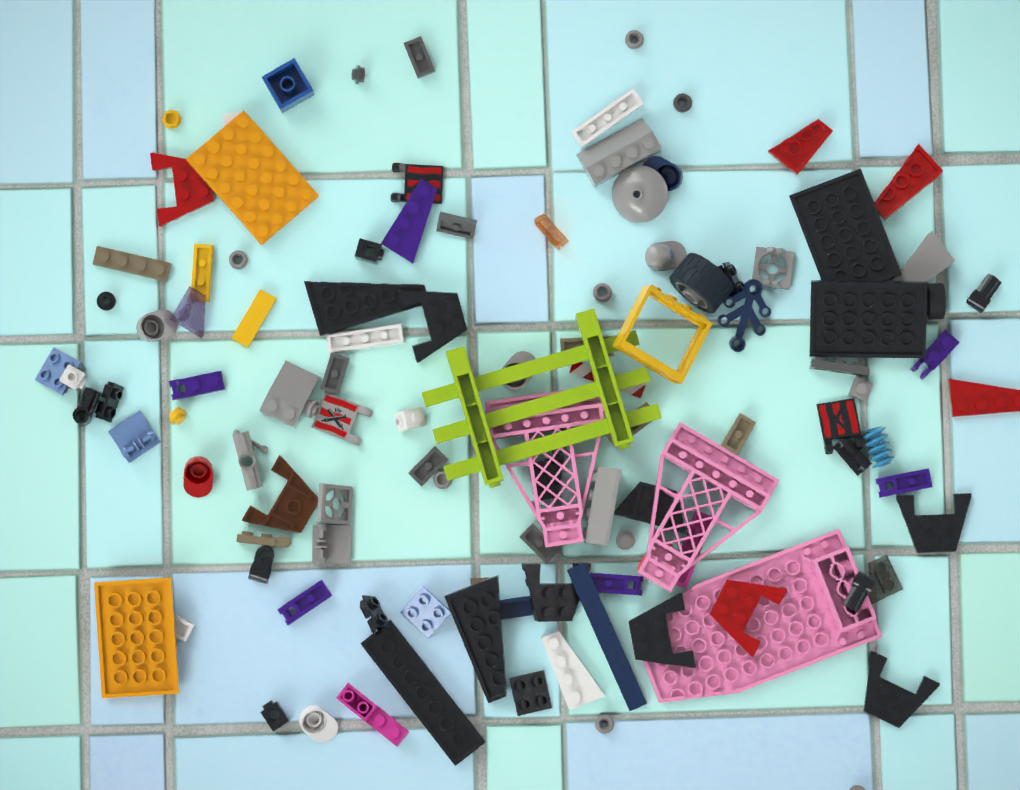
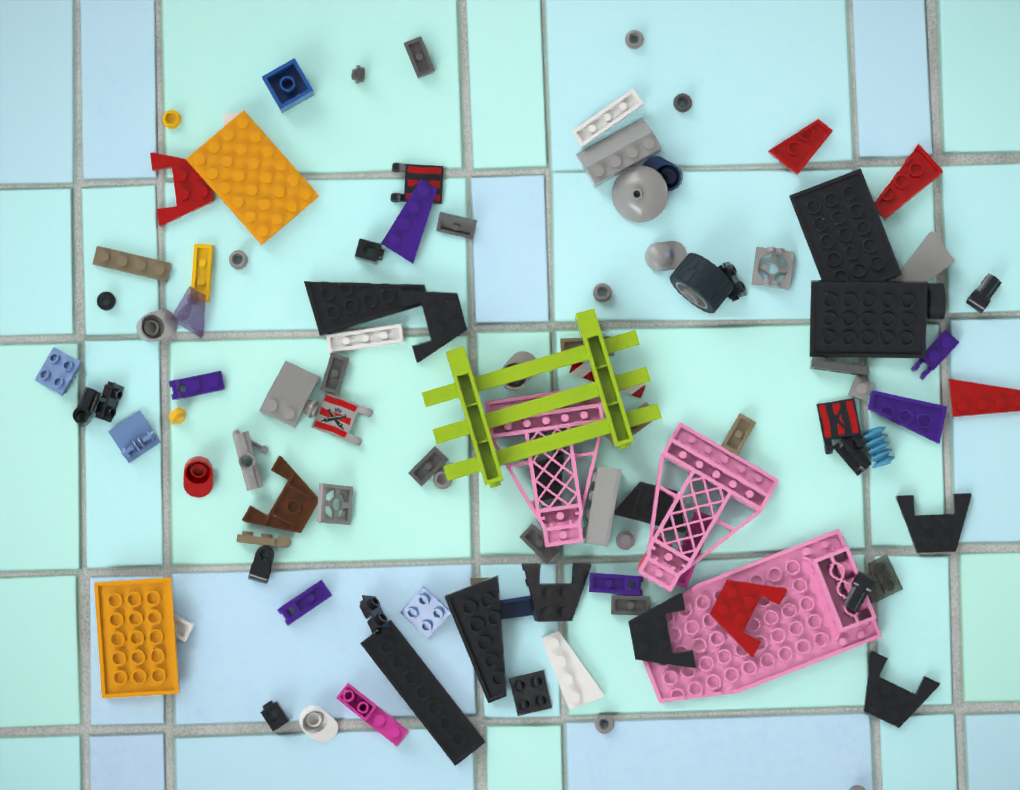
(73, 378): white bracket -> none
(254, 318): yellow tile -> none
(331, 544): light grey hinge -> none
(410, 419): white bracket -> none
(550, 231): clear orange slope -> none
(606, 636): dark blue tile -> none
(629, 605): none -> dark grey plate
(645, 359): yellow window -> none
(745, 312): dark blue plant -> none
(905, 482): dark purple plate -> none
(915, 415): none -> dark purple wing

